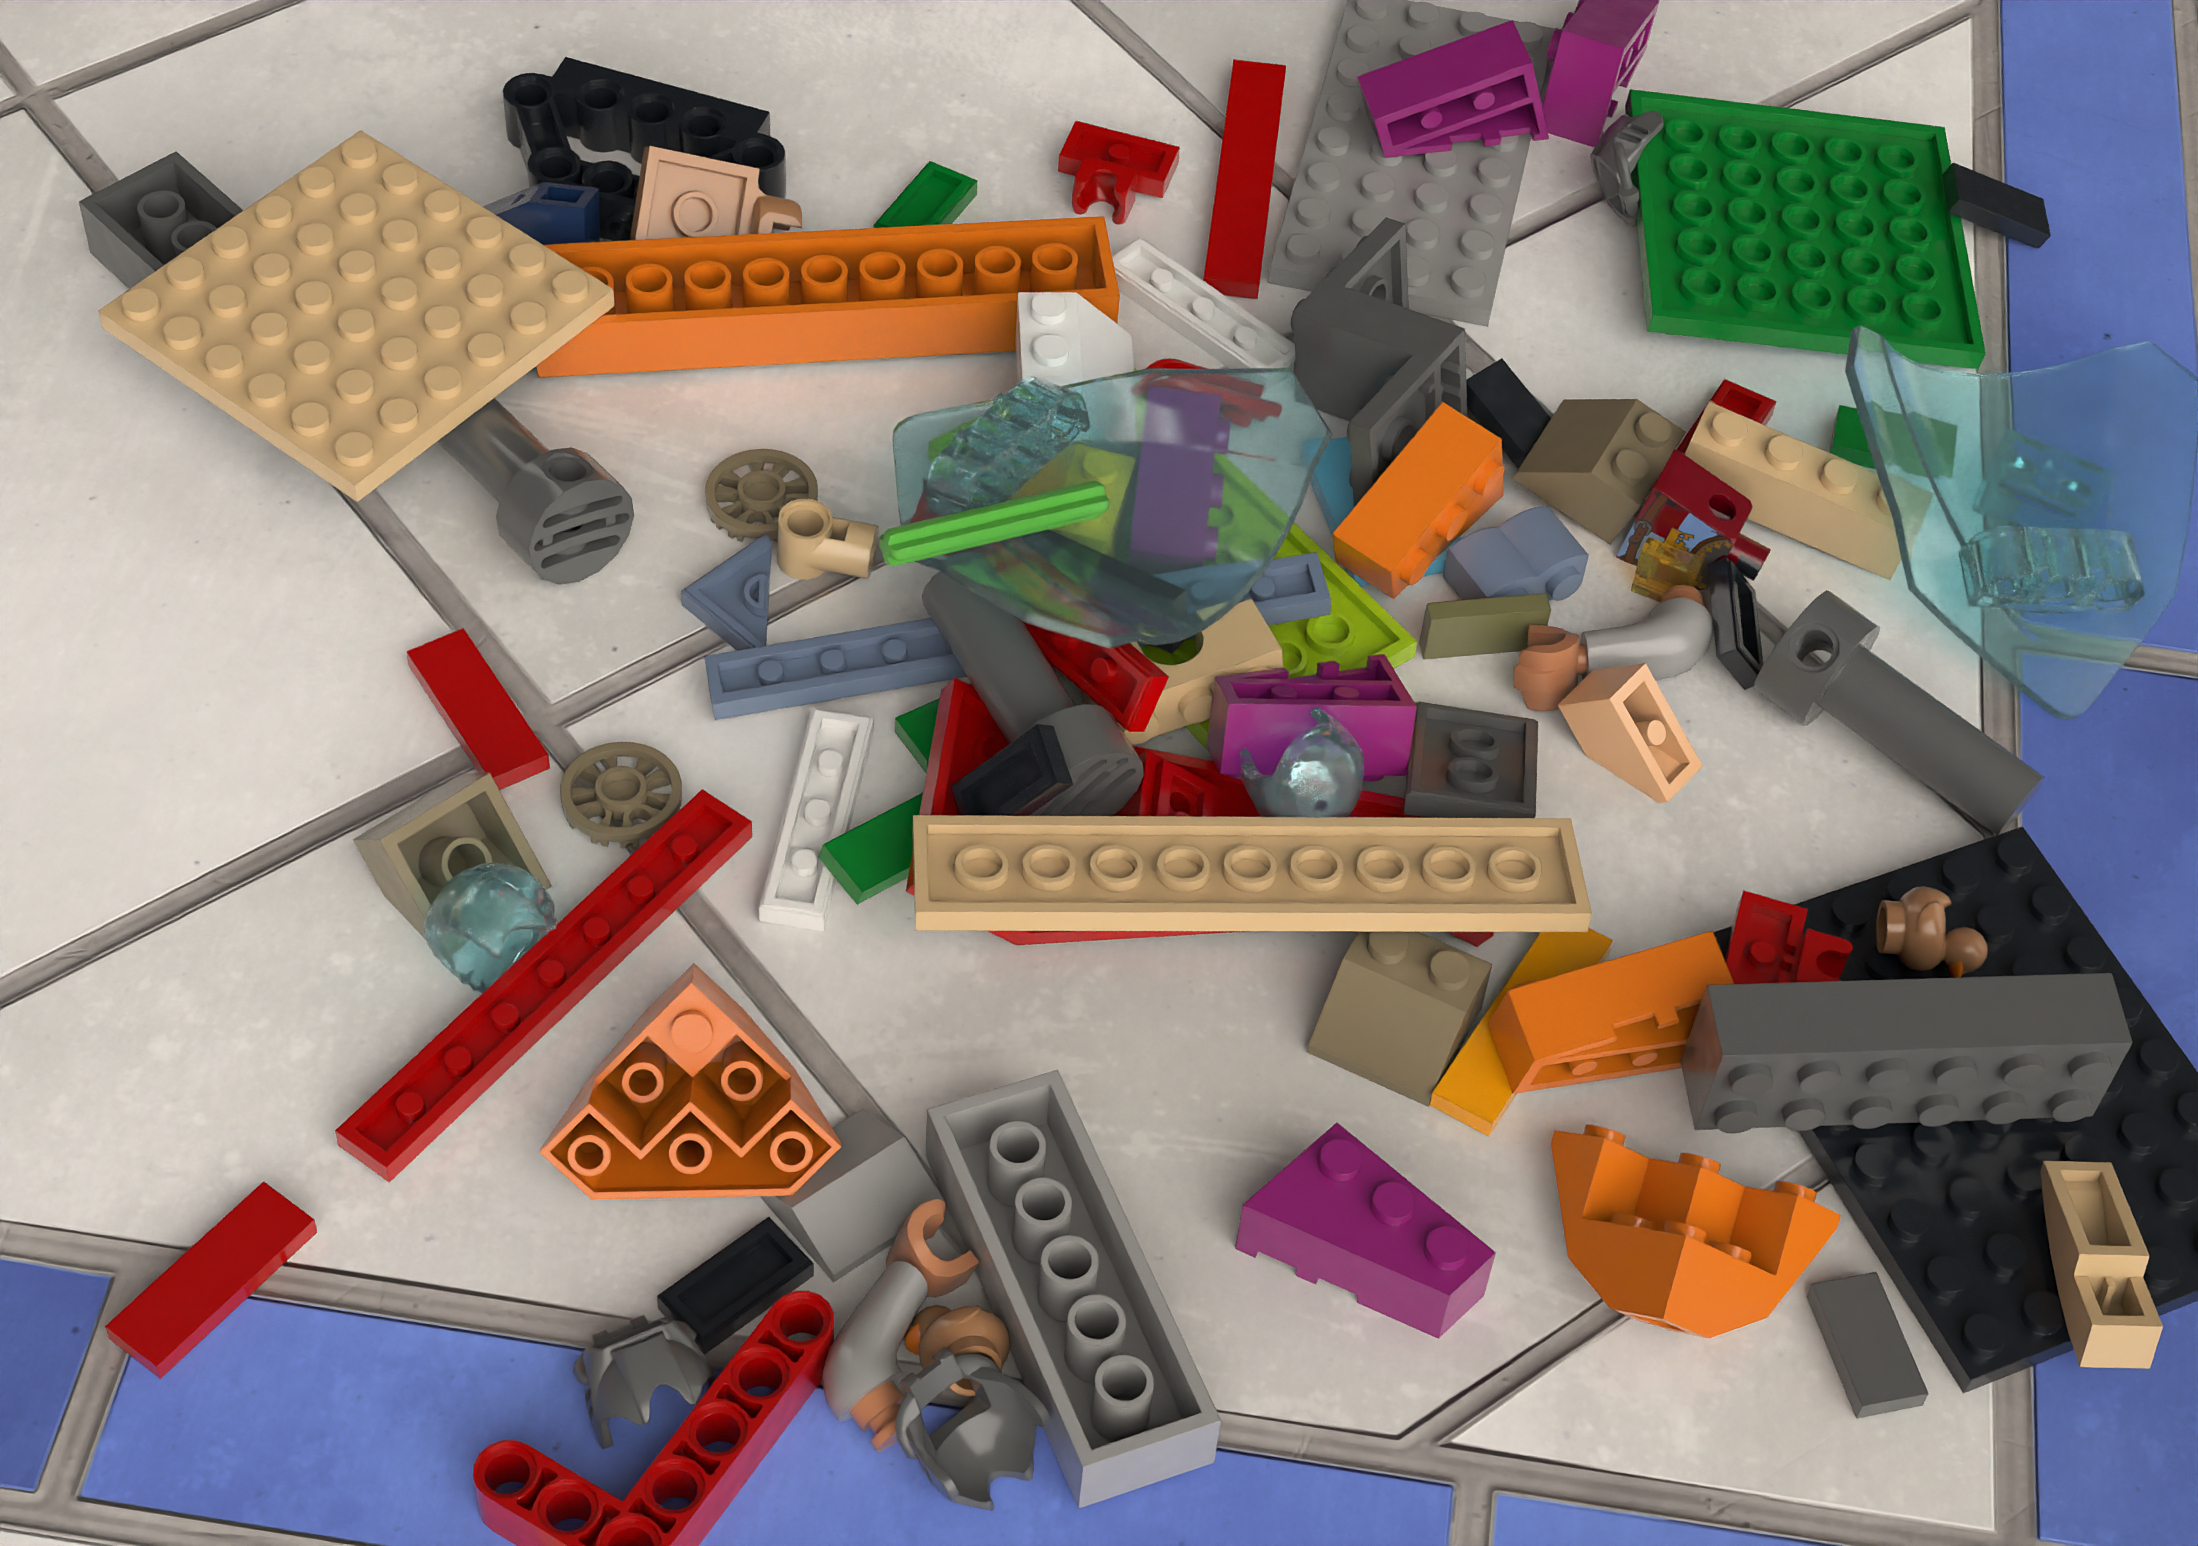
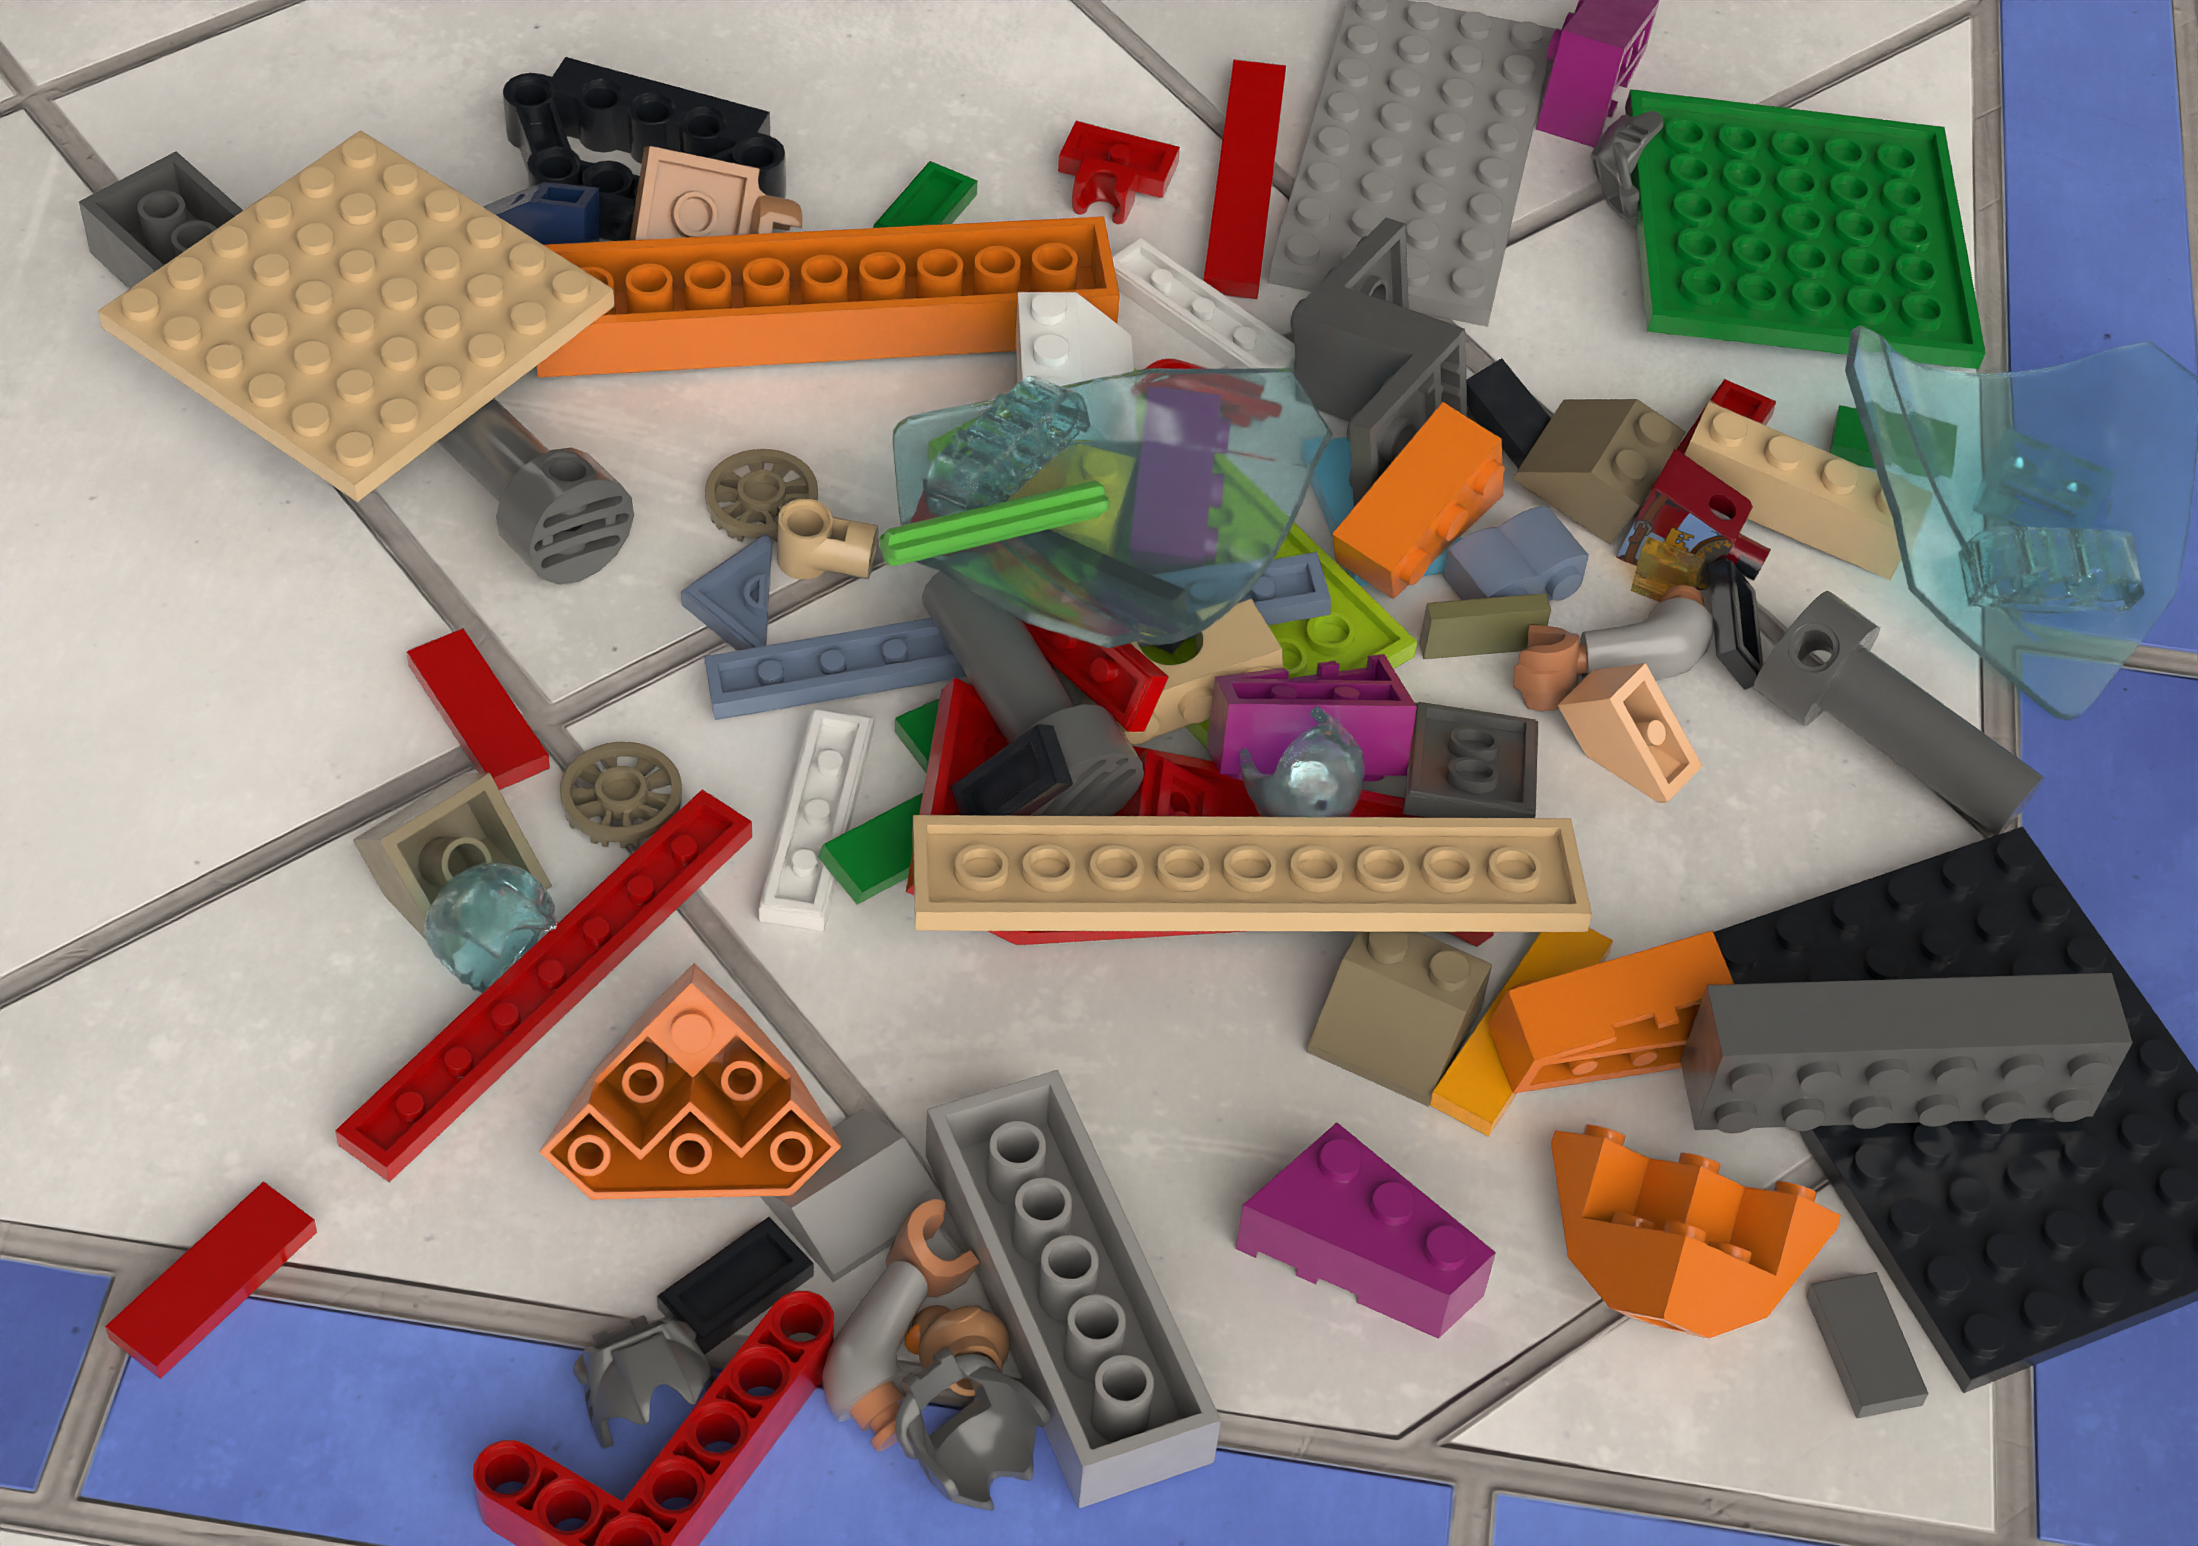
(1456, 94): magenta wedge -> none
(1770, 946): red plate -> none
(1917, 930): medium nougat animal -> none
(1995, 205): black tile -> none
(2099, 1266): tan slope -> none

